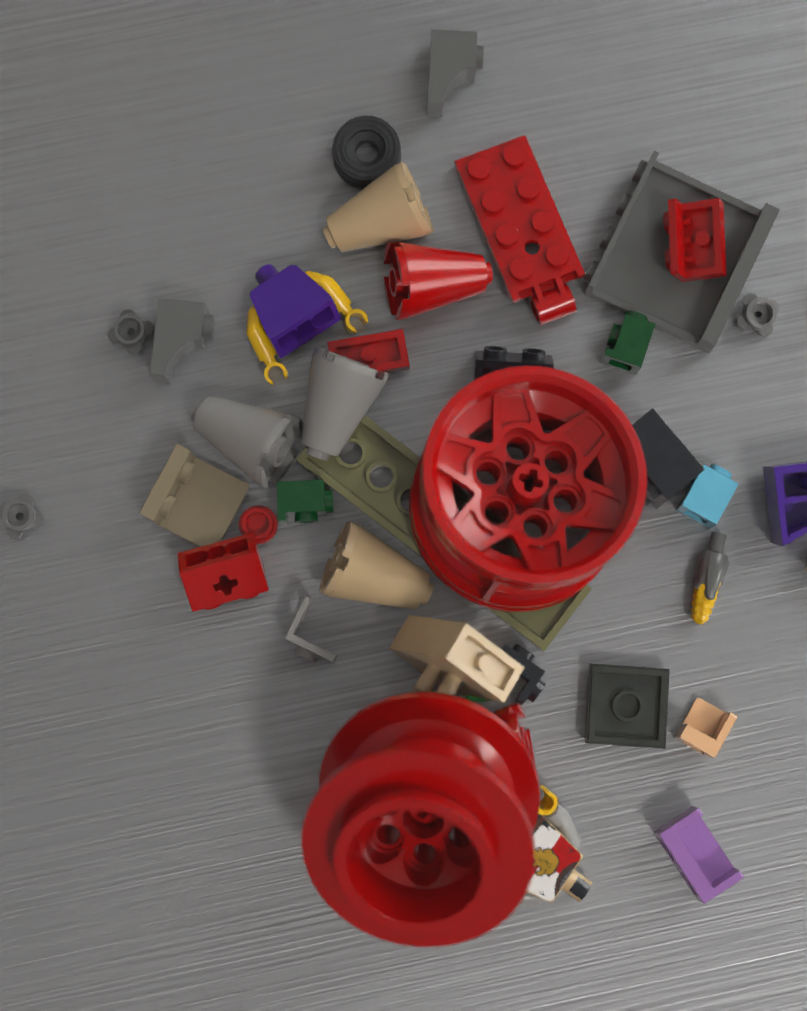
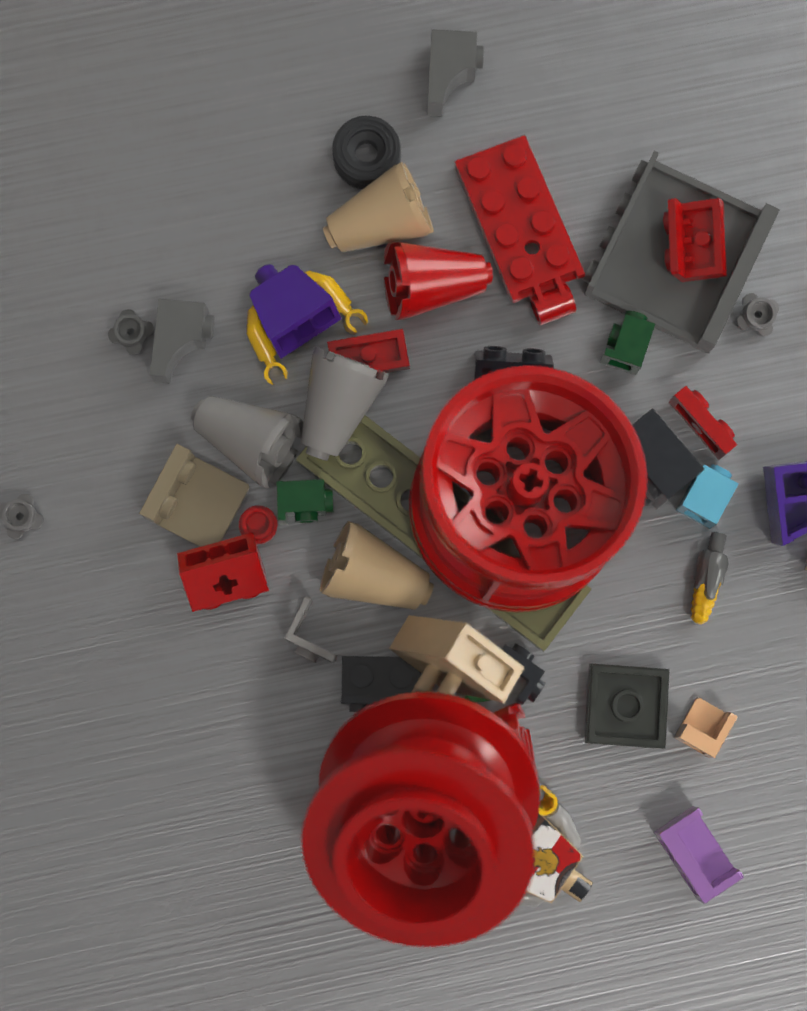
(375, 678): none -> black bracket
(713, 433): none -> red plate

